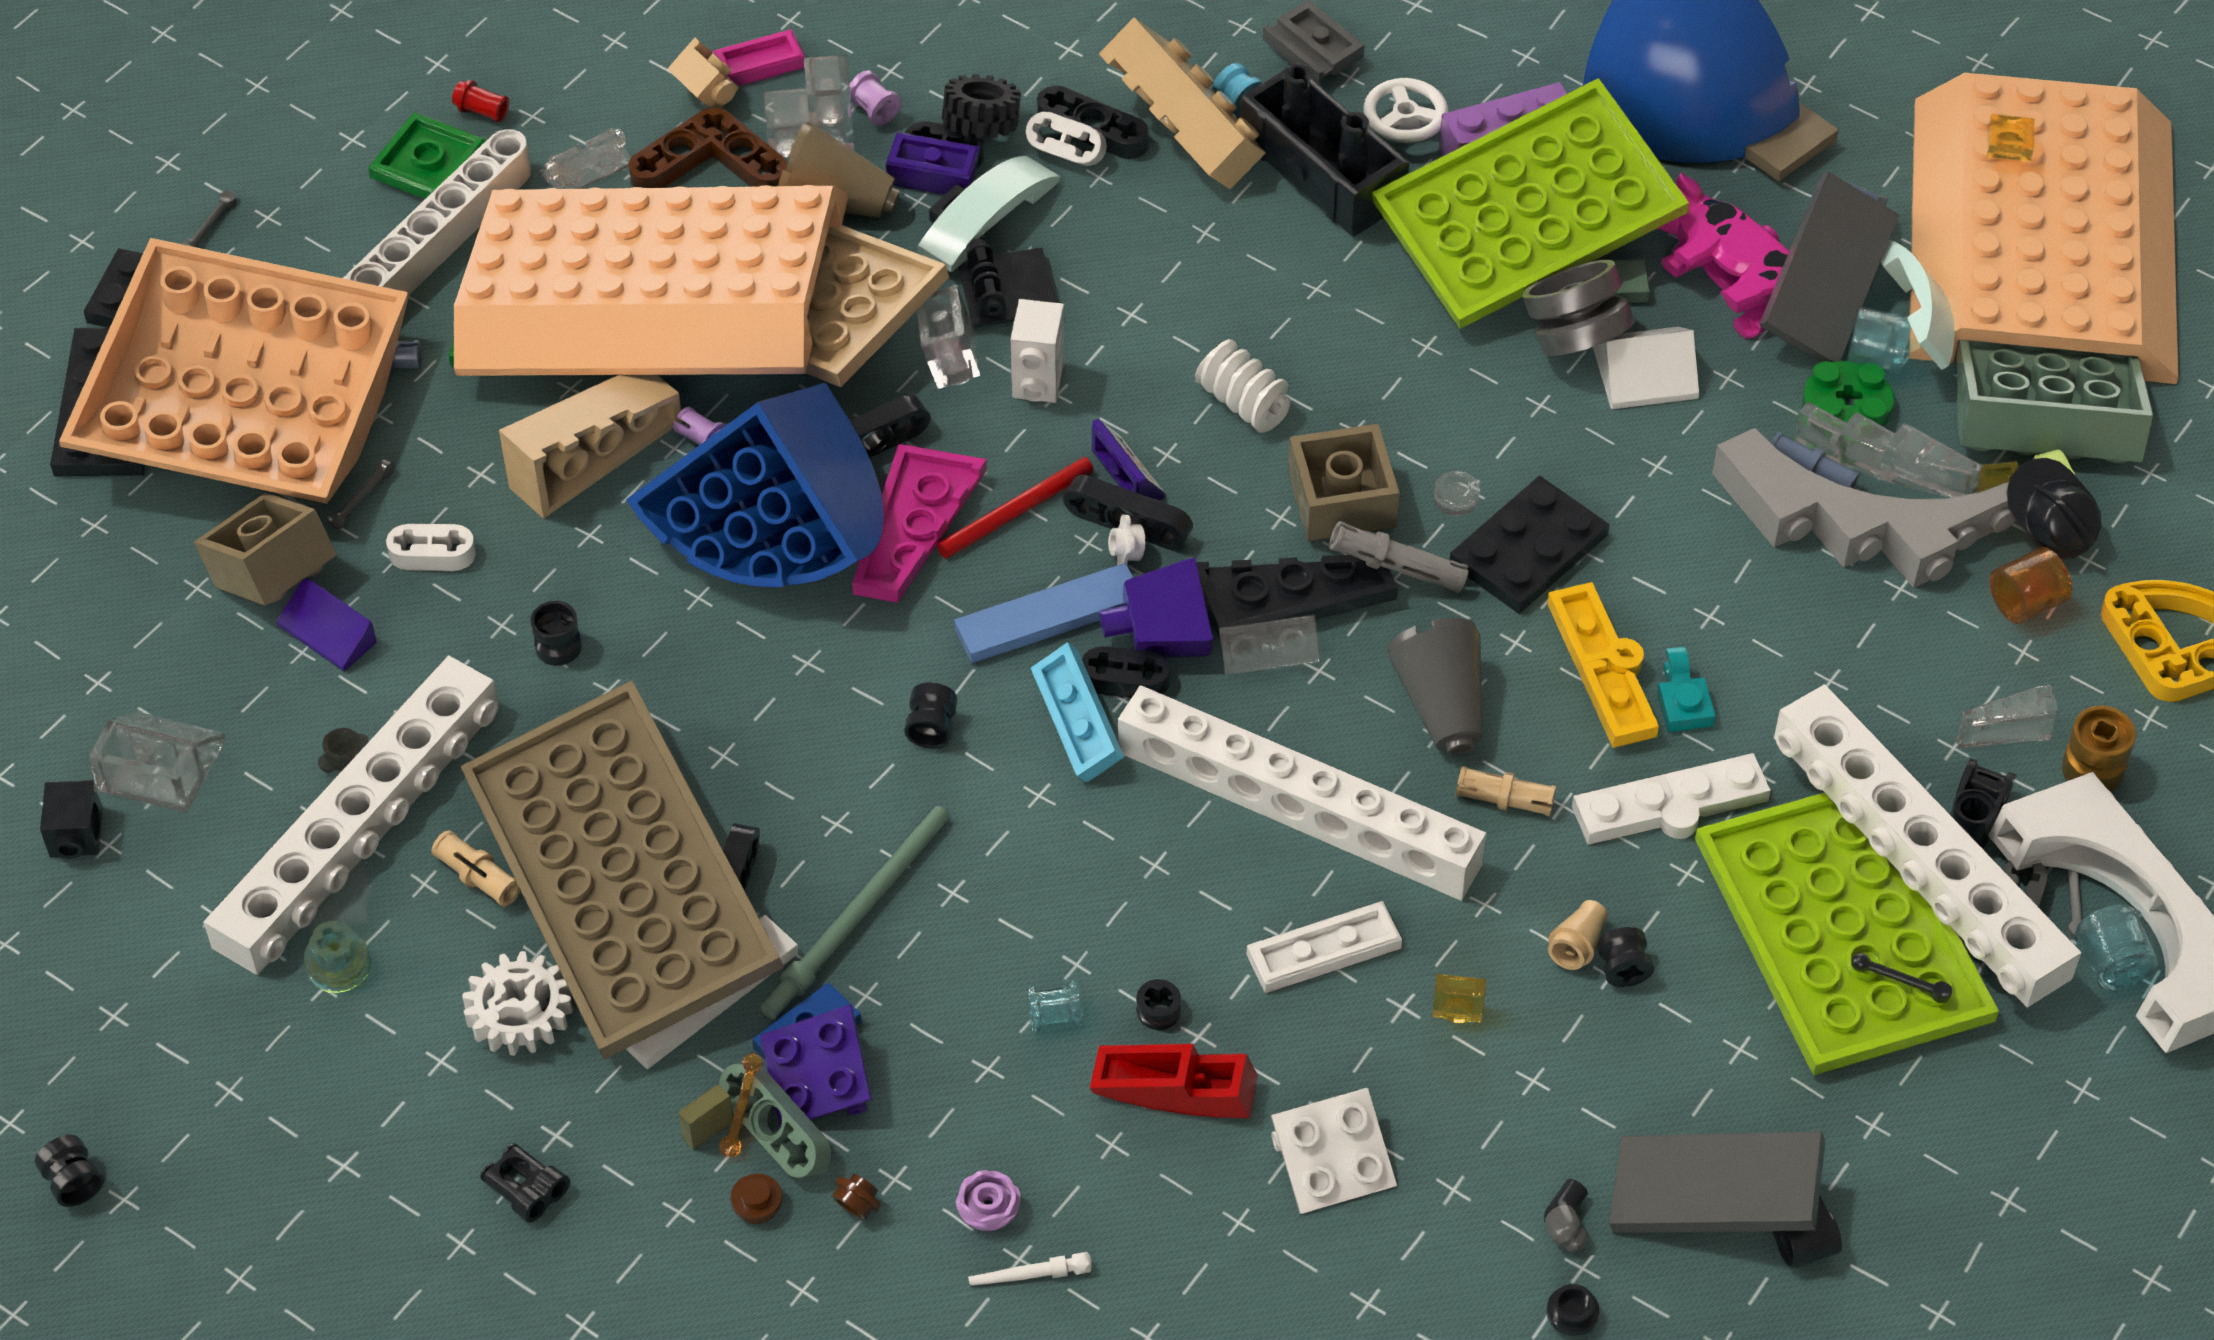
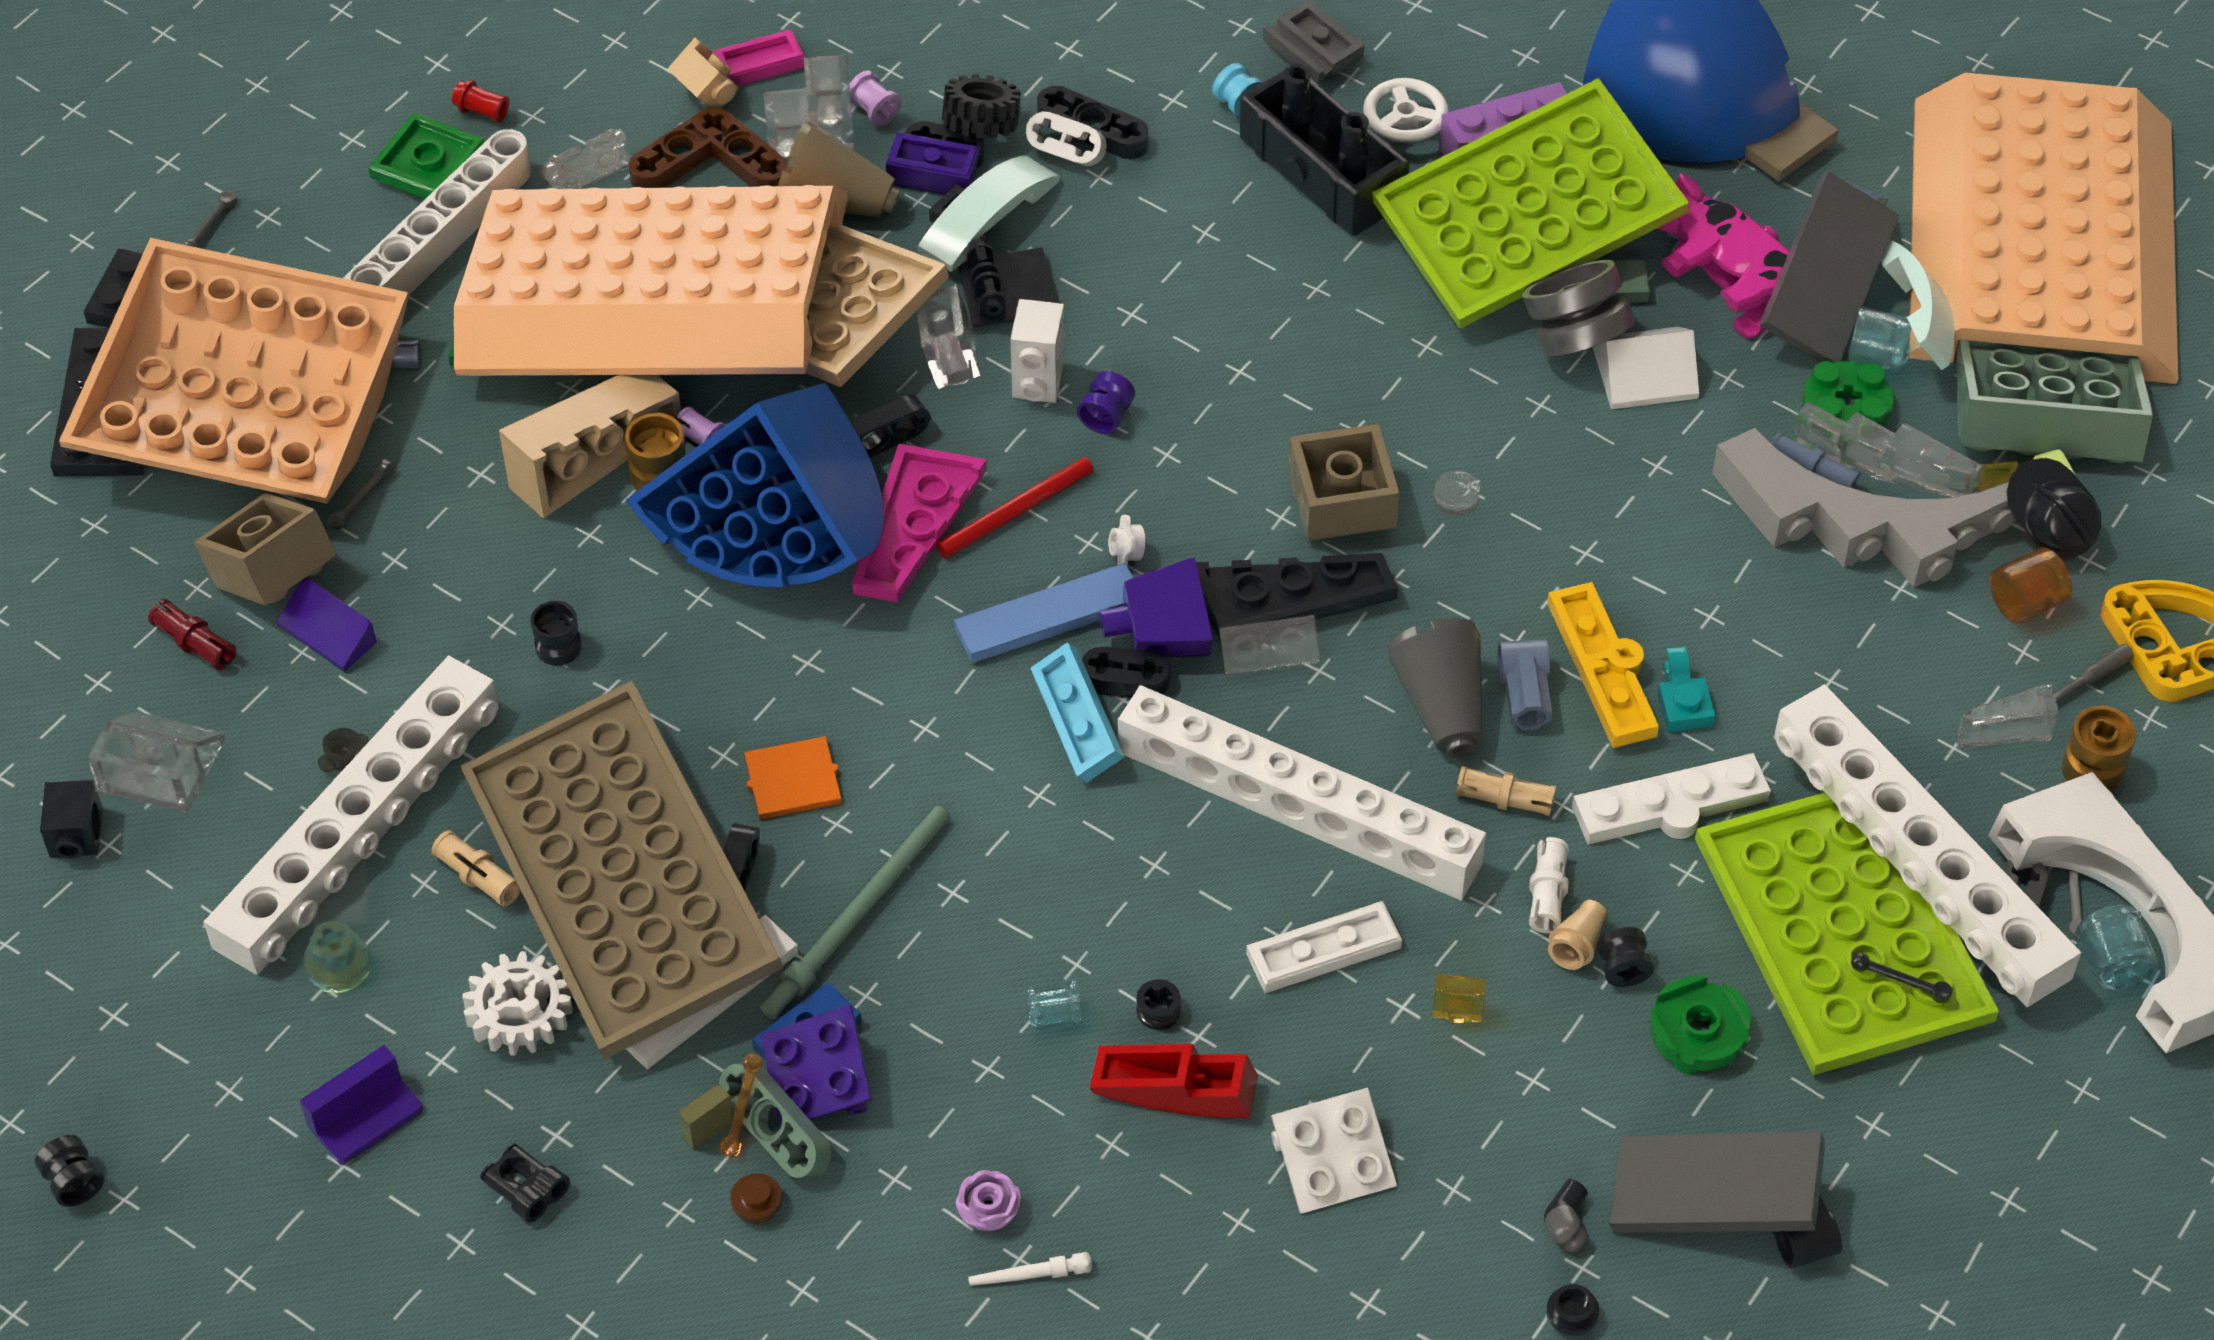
(192, 634): none -> dark red pin
(360, 1106): none -> dark purple panel
(431, 547): white beam -> none
(653, 446): none -> pearl gold wheel
(792, 778): none -> orange piece
(856, 1196): reddish brown plate -> none
(930, 716): black wheel -> none
(1103, 505): black beam -> none
(1107, 399): none -> dark purple wheel
(1122, 462): dark purple slope -> none
(1185, 101): tan wedge -> none
(1244, 386): white piece -> none
(1382, 551): light grey pin -> none
(1526, 672): none -> sand blue piece
(1530, 544): black plate -> none
(1548, 885): none -> white pin
(1696, 1049): none -> green plate
(1980, 800): black piece -> none
(2010, 137): clear yellow plate -> none
(2098, 670): none -> dark grey piece

